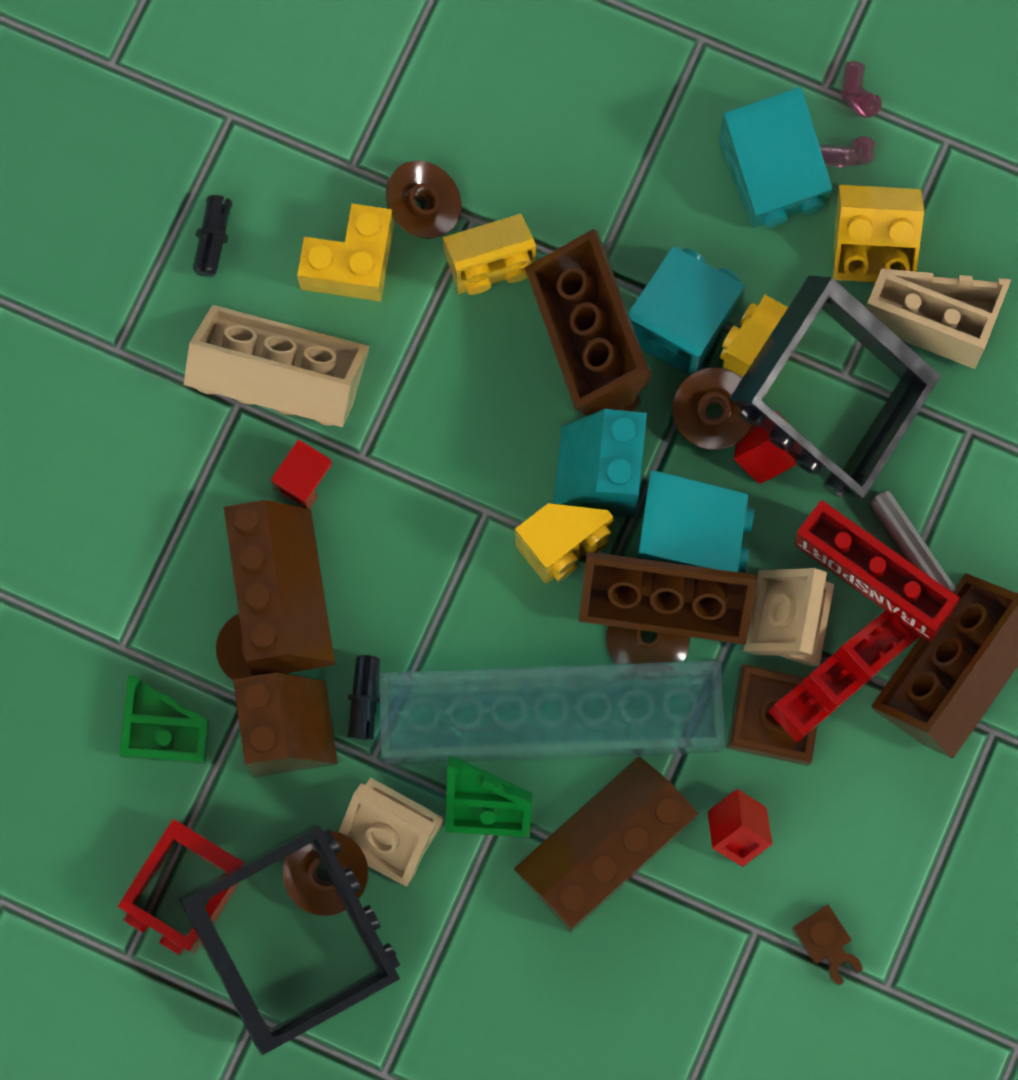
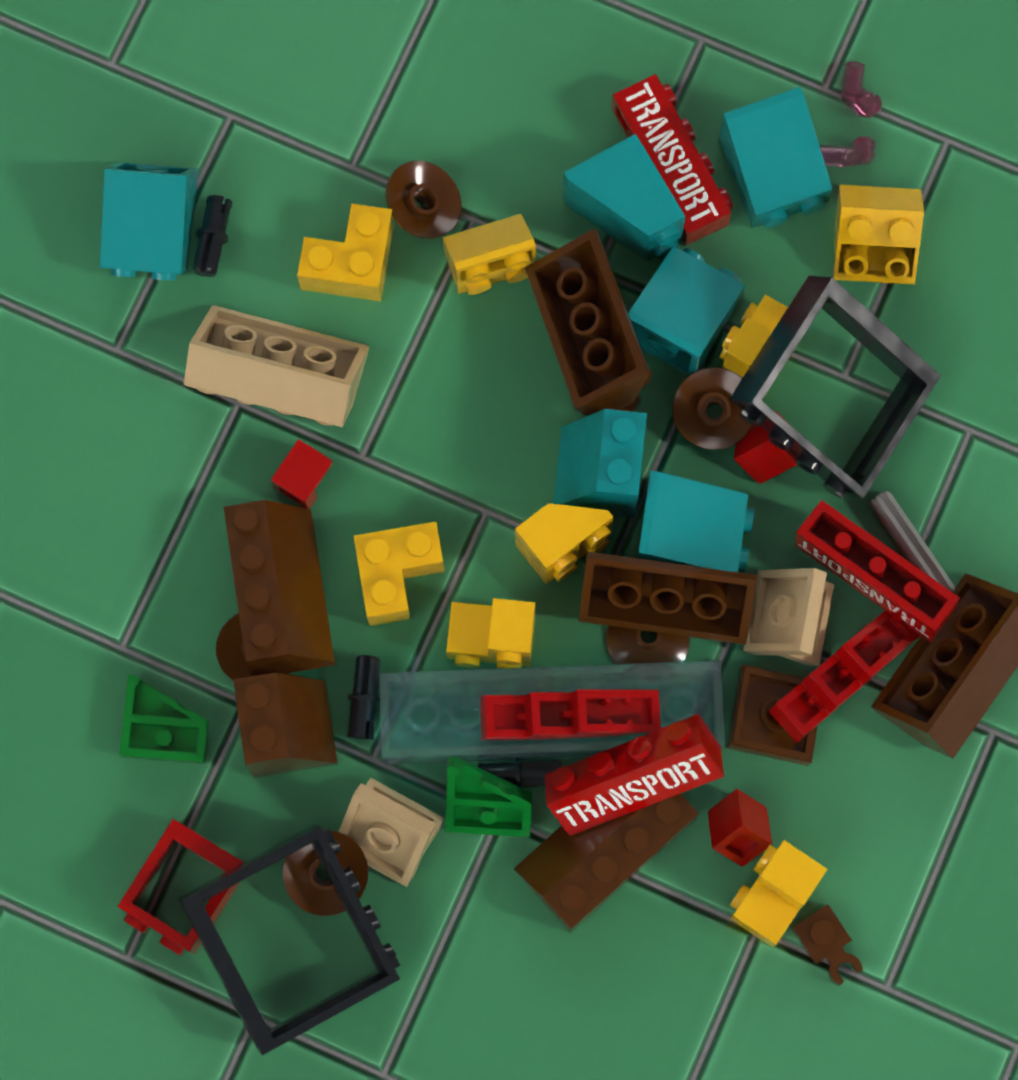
(147, 219): none -> teal slope
(387, 560): none -> yellow brick
(491, 633): none -> yellow brick
(522, 773): none -> black axle
(570, 714): none -> red slope
(626, 199): none -> teal slope
(634, 775): none -> red brick
(650, 114): none -> red brick
(778, 893): none -> yellow brick
(939, 312): tan wedge -> none

